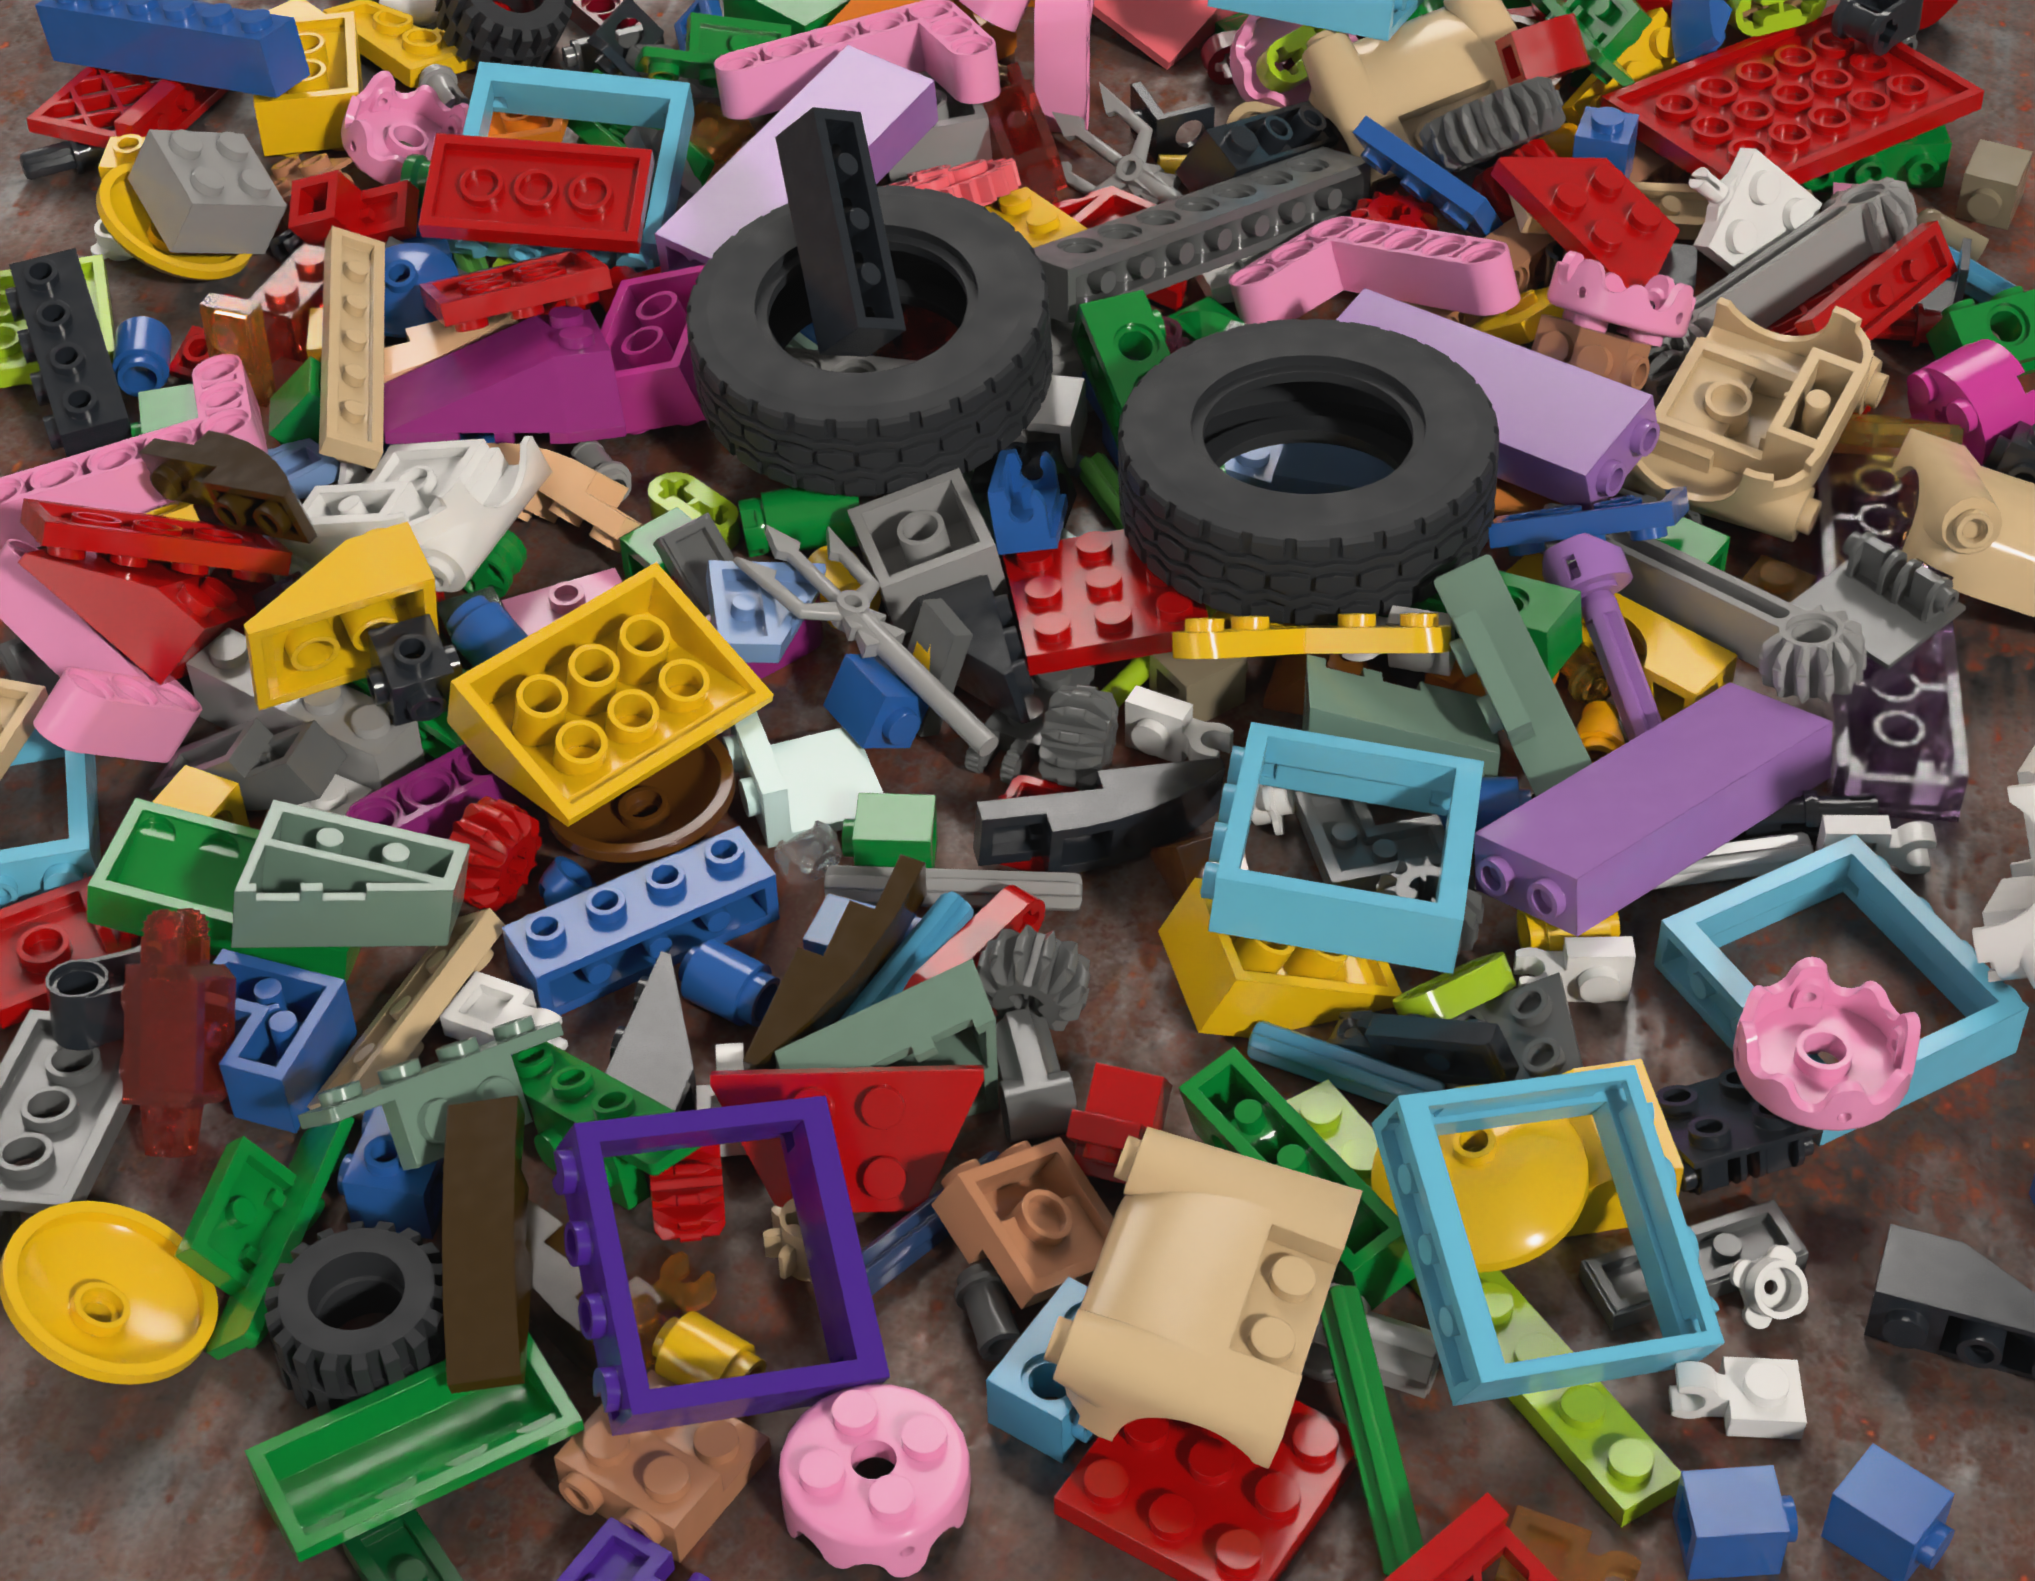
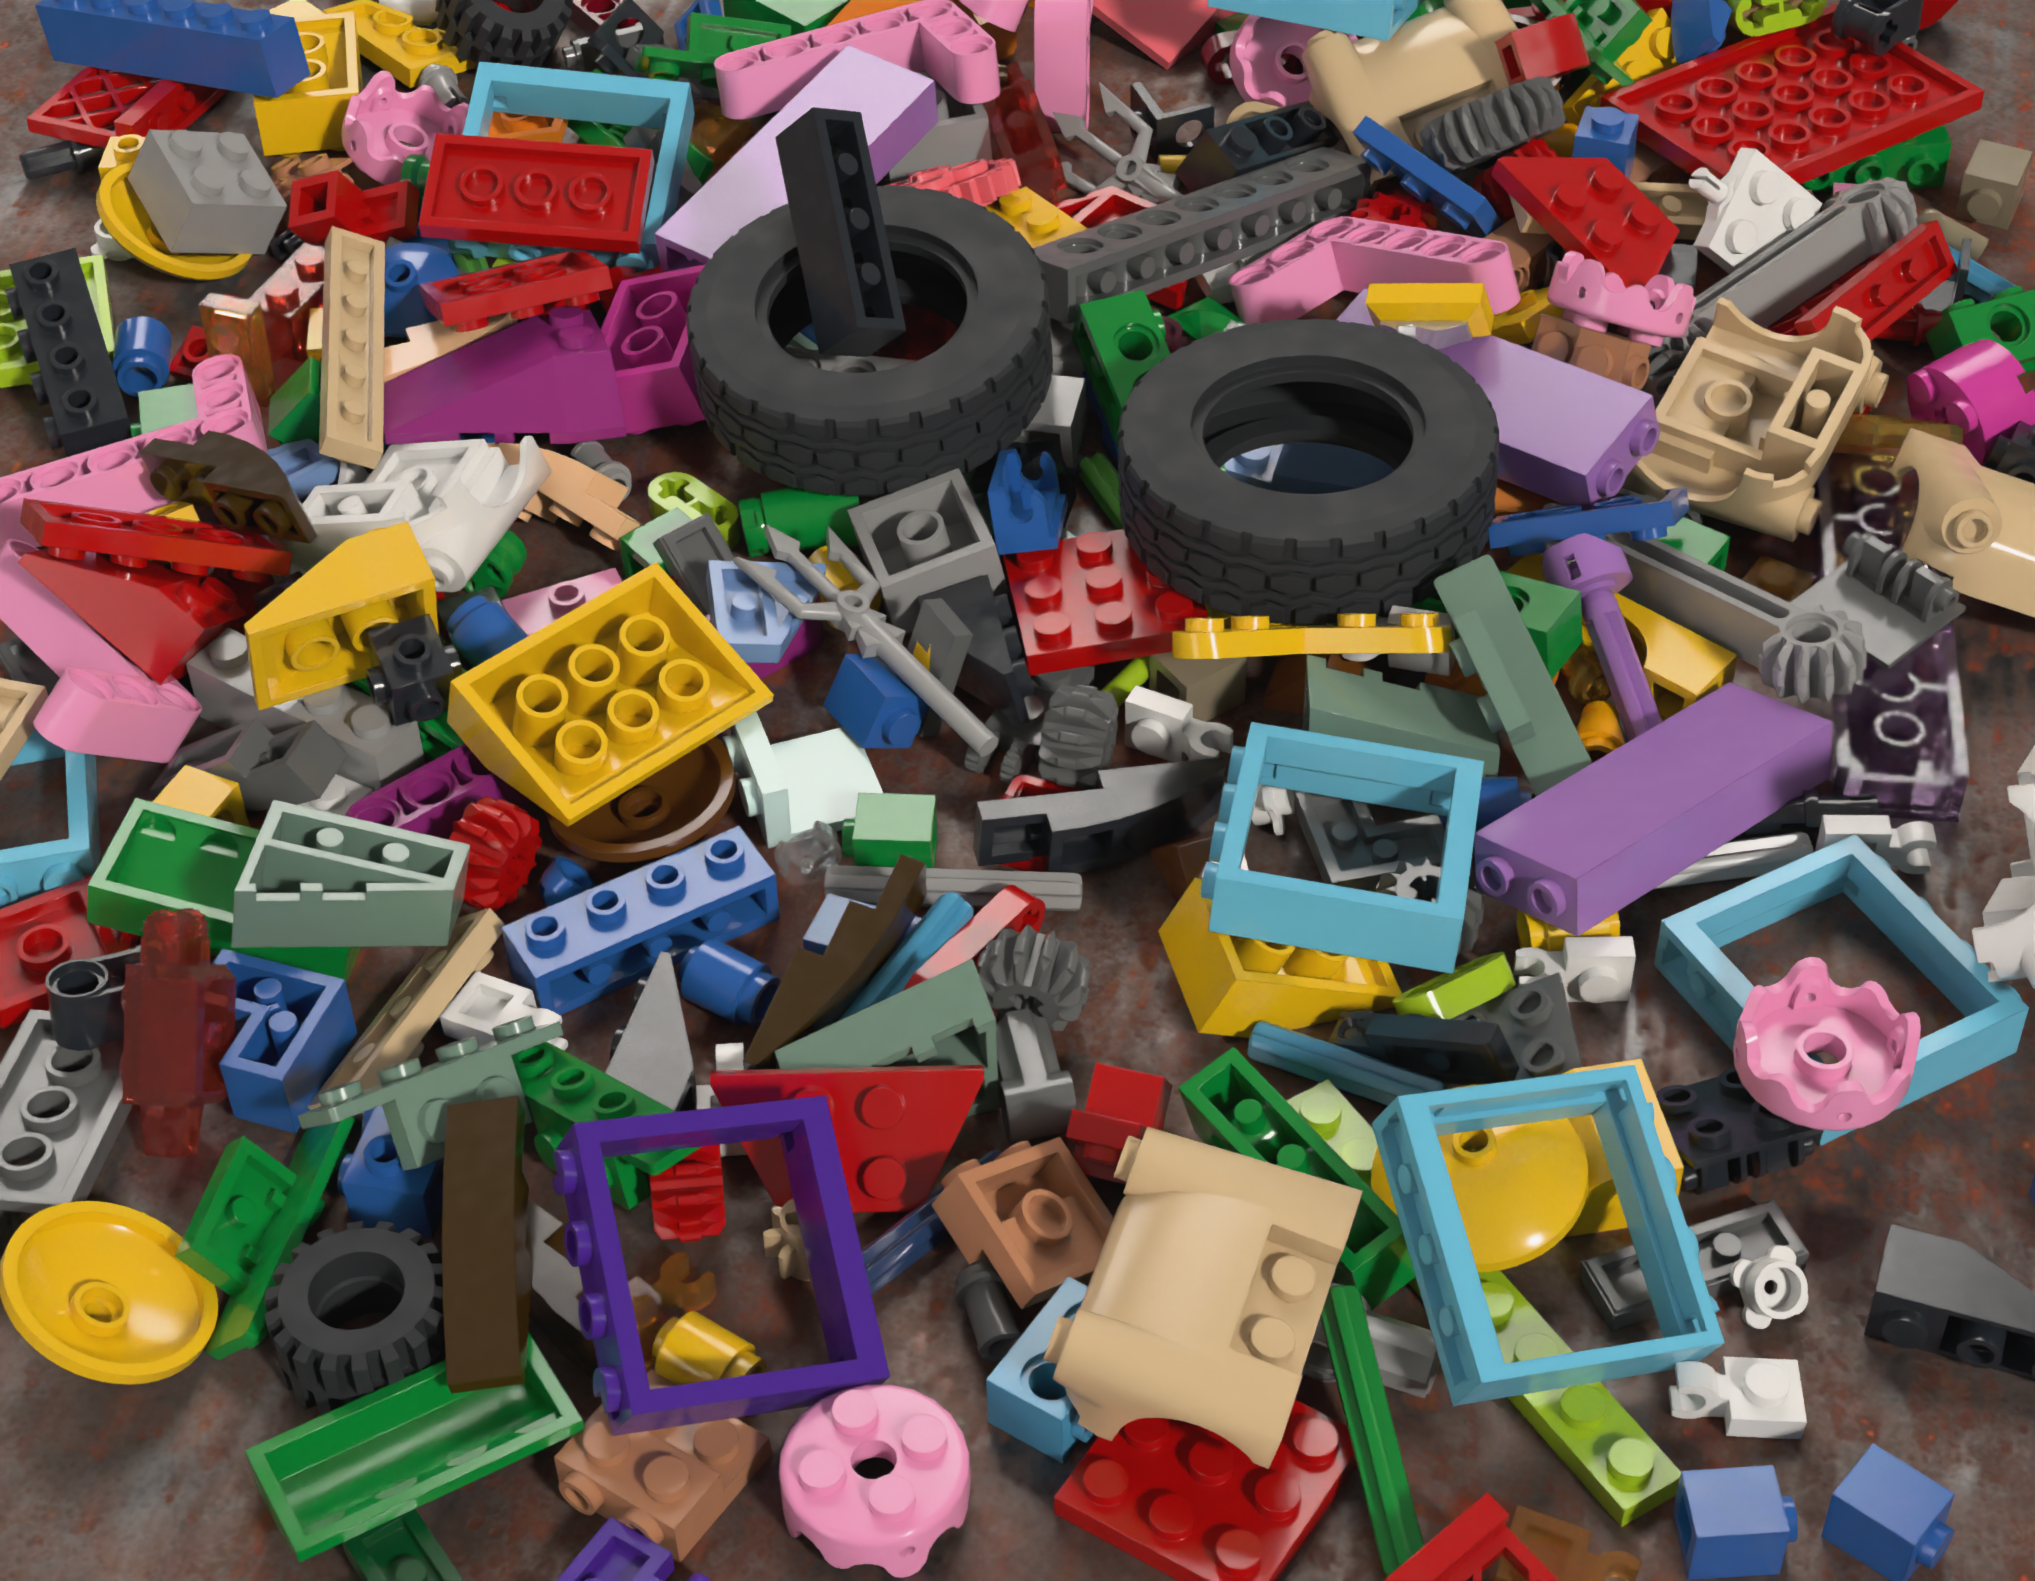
(1287, 47): lime beam -> none
(1432, 311): none -> yellow piece

